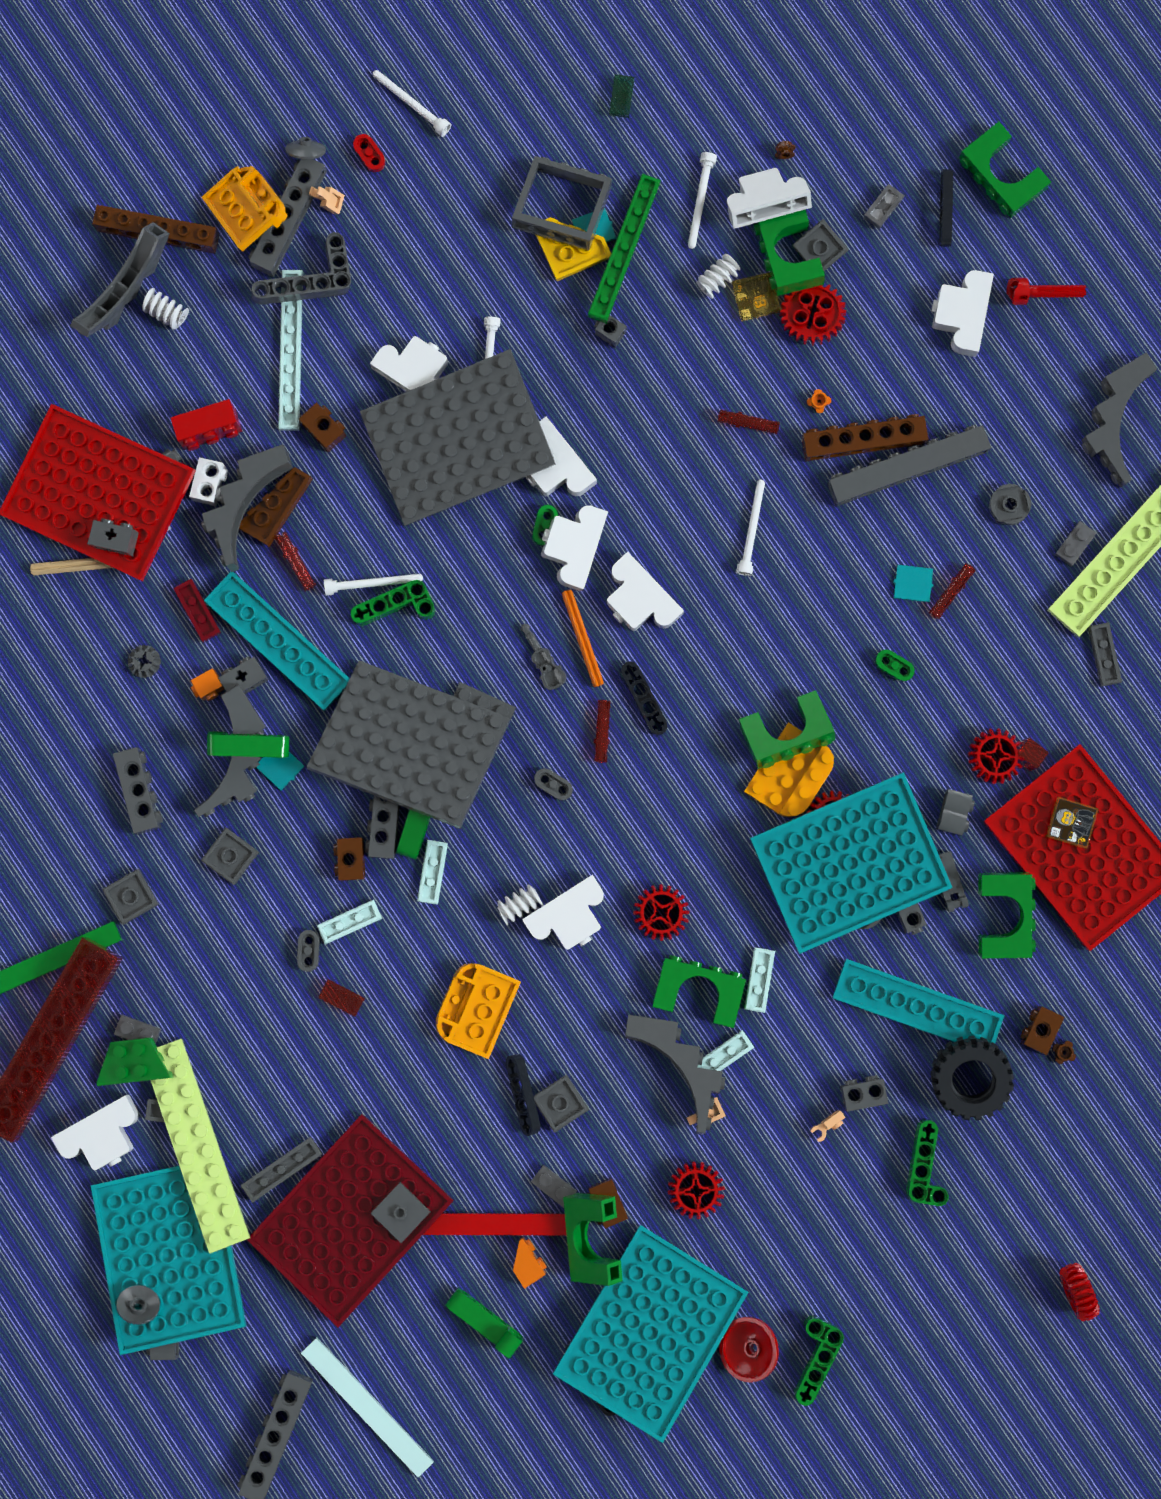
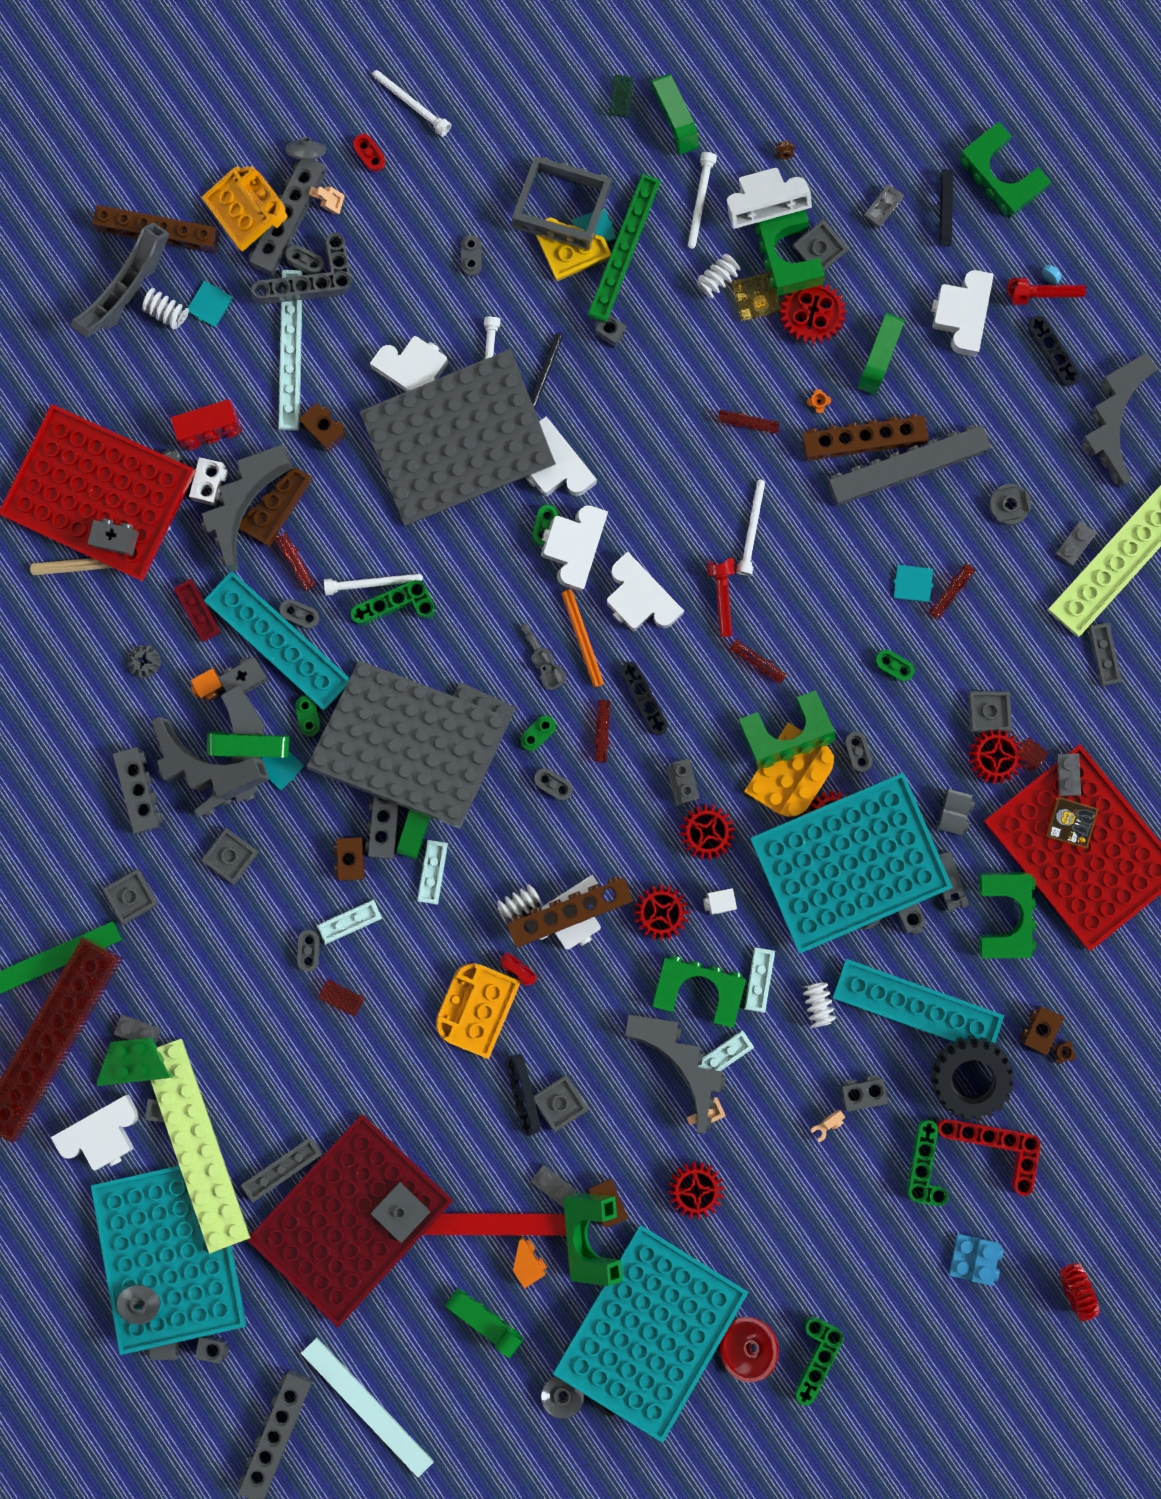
(180, 763): none -> dark grey arch
(203, 1353): none -> dark grey brick
(210, 304): none -> teal piece
(300, 613): none -> dark grey plate
(305, 260): none -> dark grey plate
(307, 716): none -> green plate
(471, 255): none -> dark grey plate
(511, 963): none -> red plate
(538, 733): none -> green plate
(546, 369): none -> black bar
(560, 1407): none -> dark grey dish
(617, 885): none -> reddish brown brick
(676, 113): none -> green beam
(682, 782): none -> dark grey window
(698, 847): none -> red gear
(720, 901): none -> white brick
(721, 573): none -> red piece
(778, 676): none -> clear red pin
(819, 1004): none -> white piece
(858, 752): none -> dark grey plate
(881, 354): none -> green beam
(976, 1259): none -> dark azure plate
(989, 711): none -> dark grey plate
(998, 1141): none -> red beam
(1051, 274): none -> medium azure tile
(1057, 349): none -> black beam
(1068, 775): none -> flat silver piece

